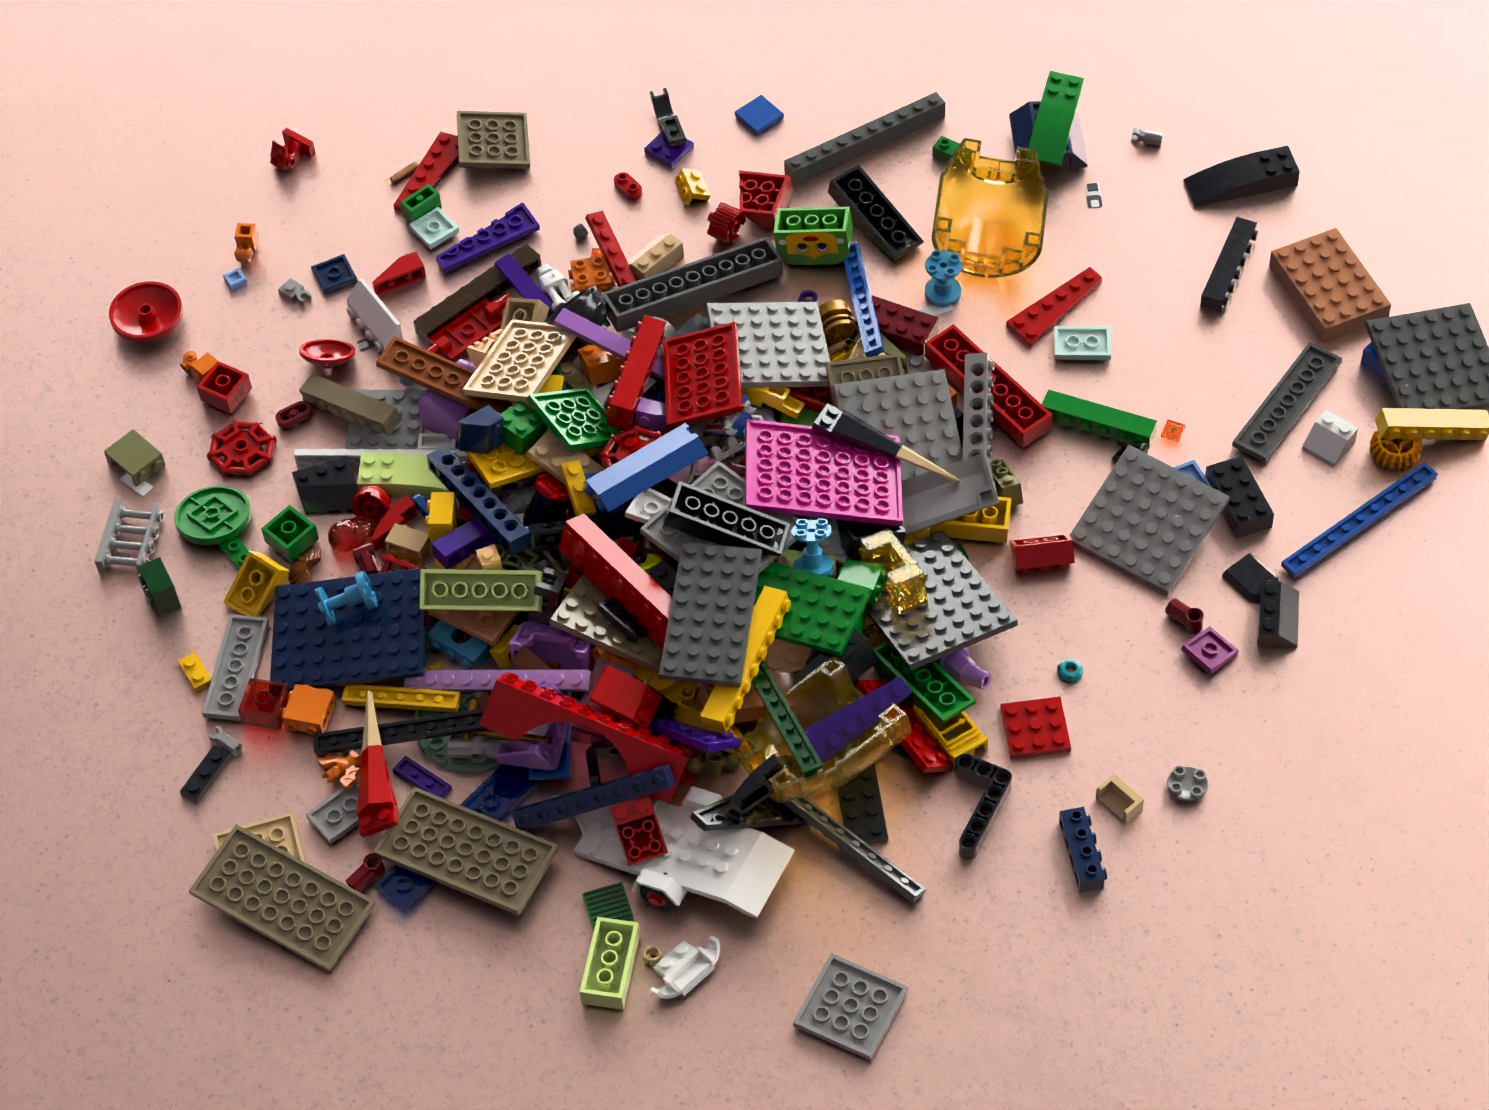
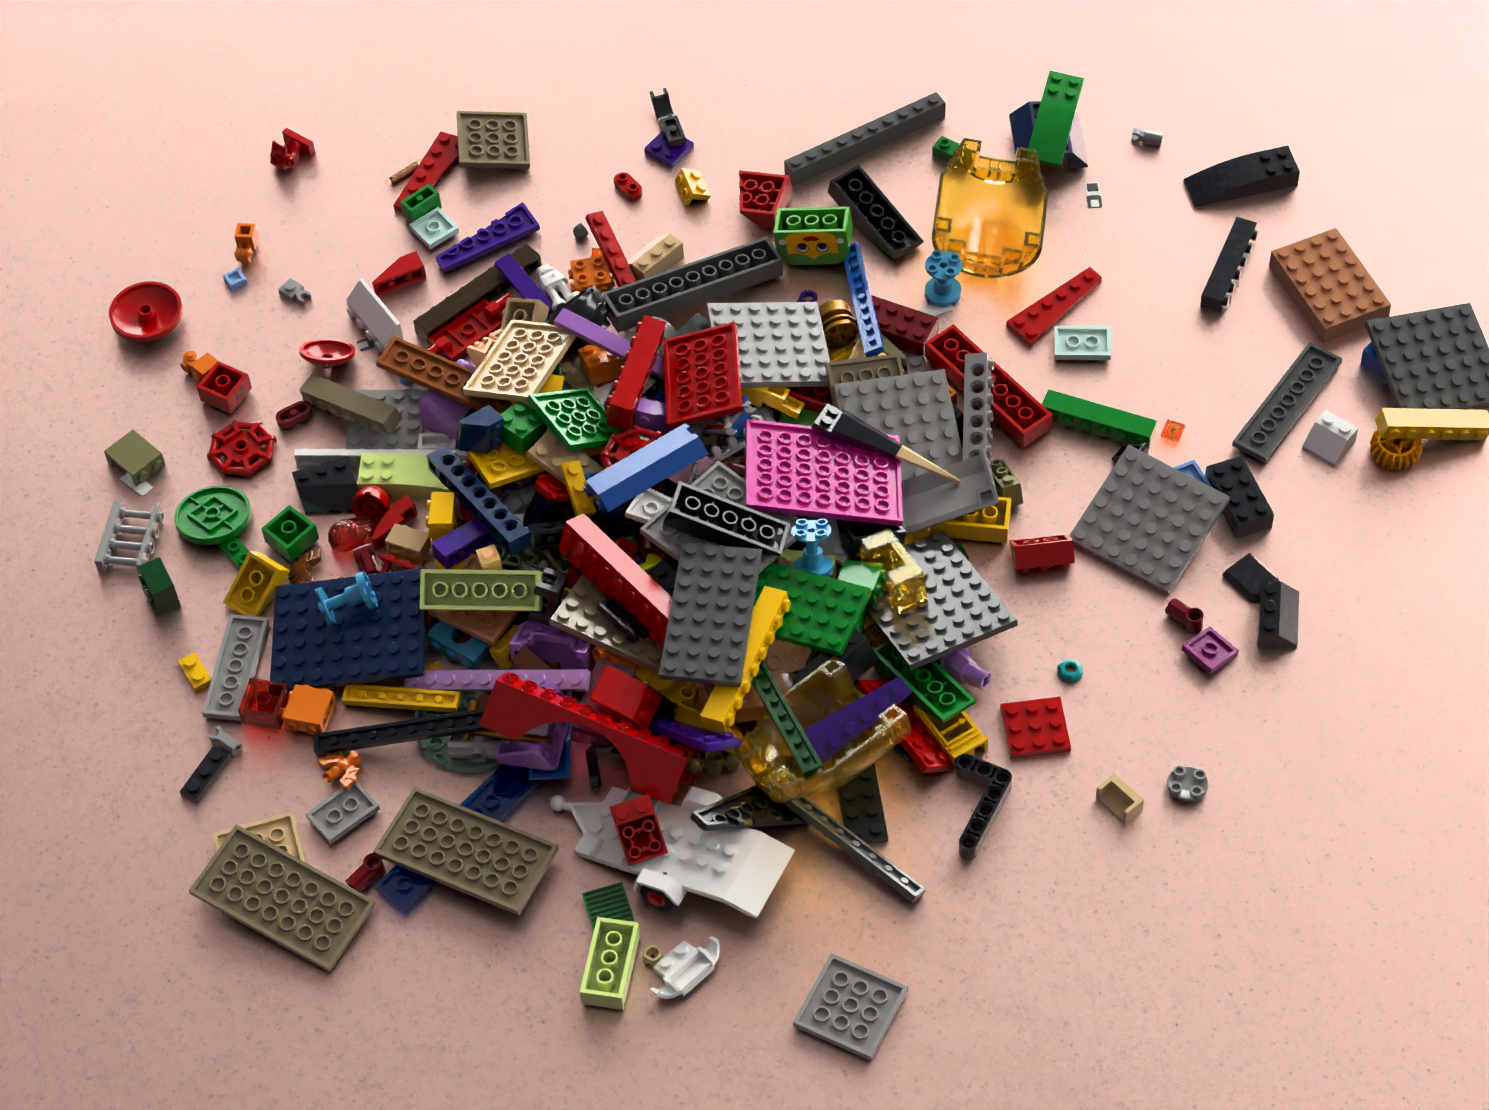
(334, 274): dark blue tile -> none
(376, 799): red plate -> none
(421, 504): blue plate -> none
(421, 777): dark purple tile -> none
(594, 797): dark blue brick -> none
(725, 223): red brick -> none
(756, 786): black slope -> none
(759, 114): blue tile -> none
(838, 346): light nougat piece -> none
(1082, 850): dark blue brick -> none
(1359, 520): blue plate -> none

